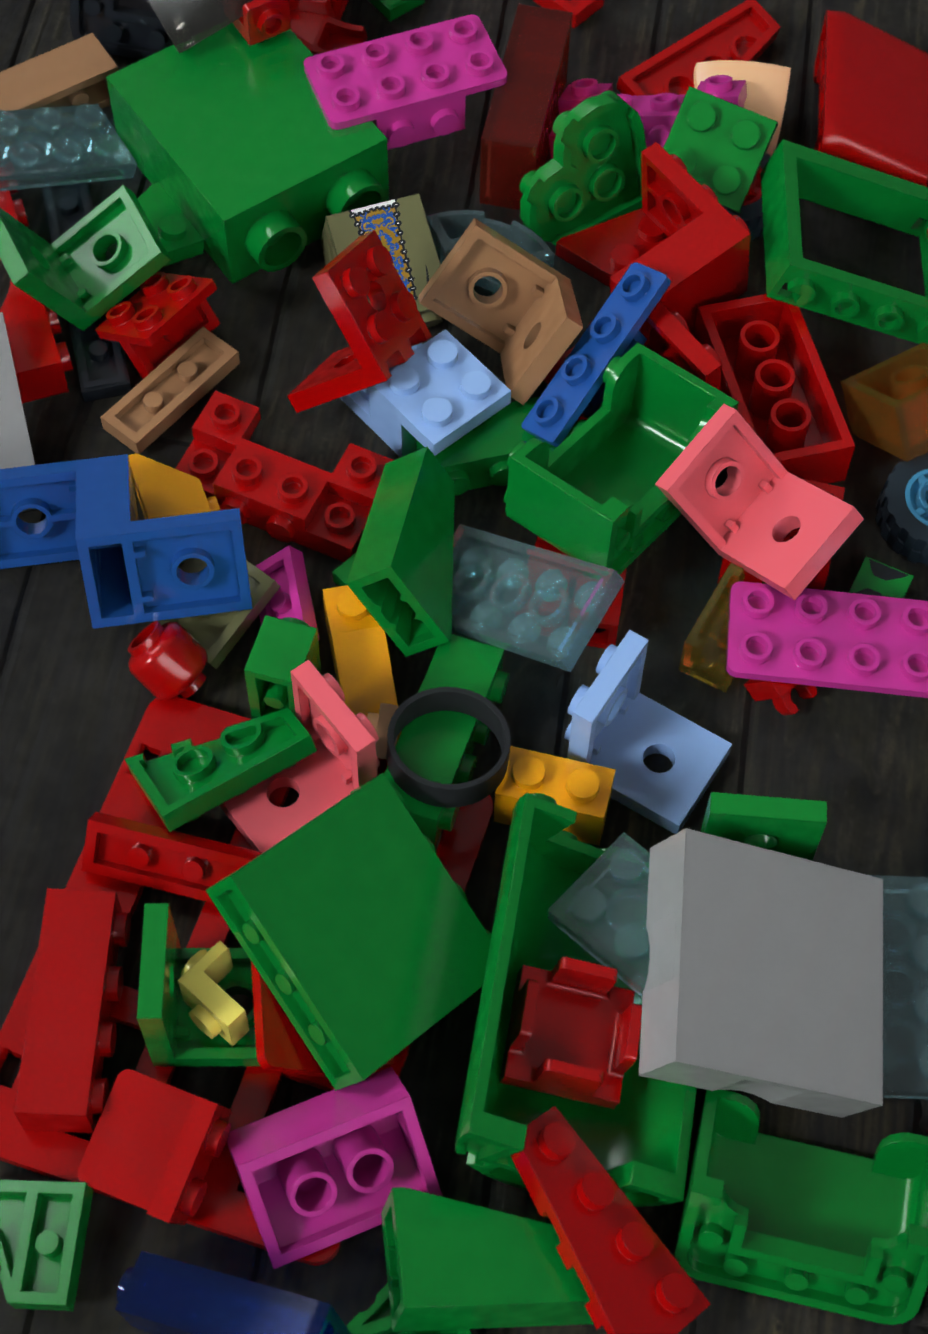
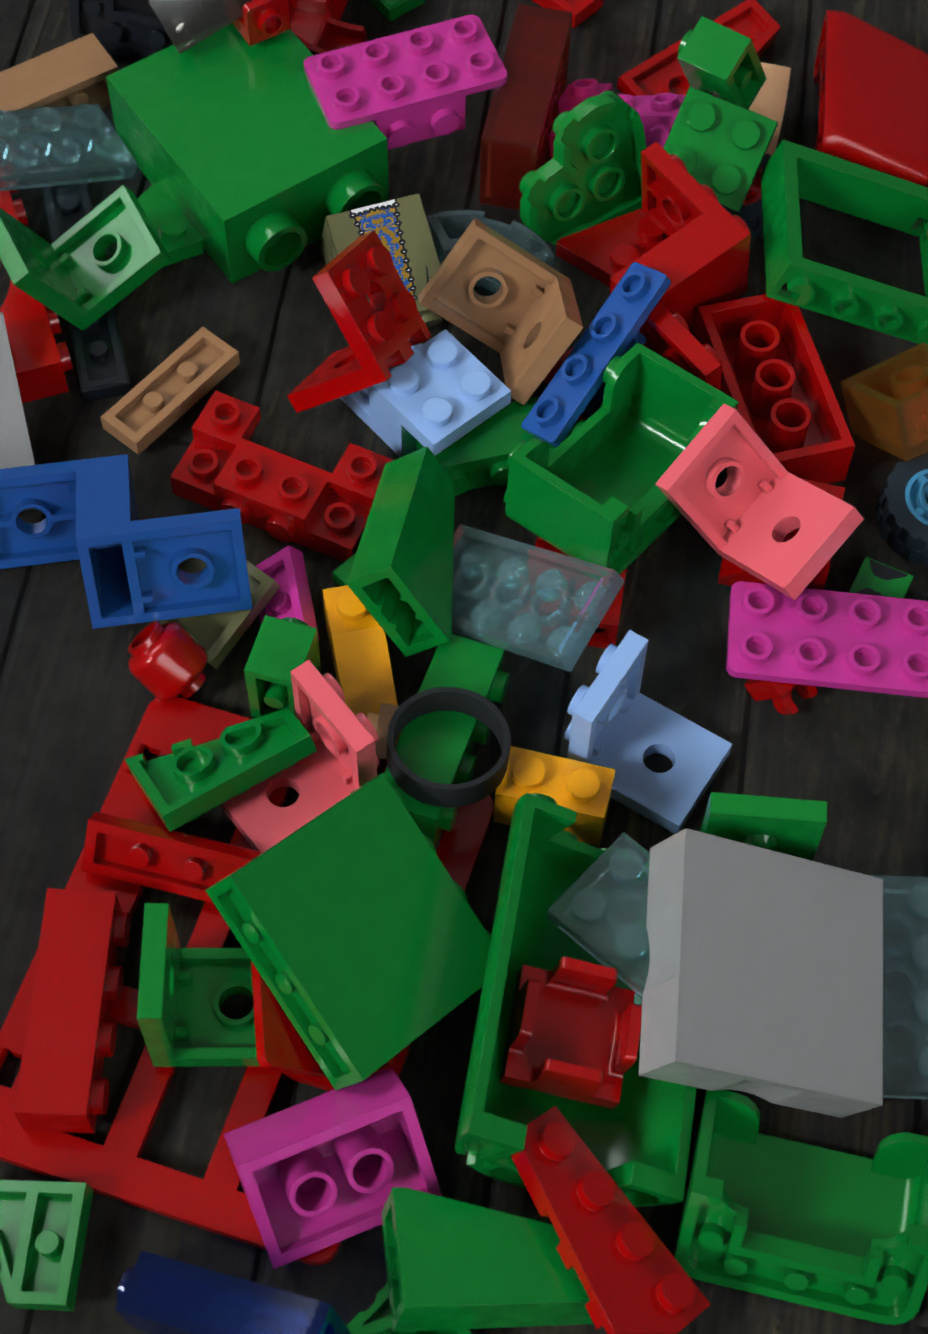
(155, 1146): red bracket -> none
(160, 318): red bracket -> none
(167, 491): light orange slope -> none
(211, 1006): light yellow bracket -> none
(706, 645): clear yellow hinge -> none
(721, 63): none -> green brick

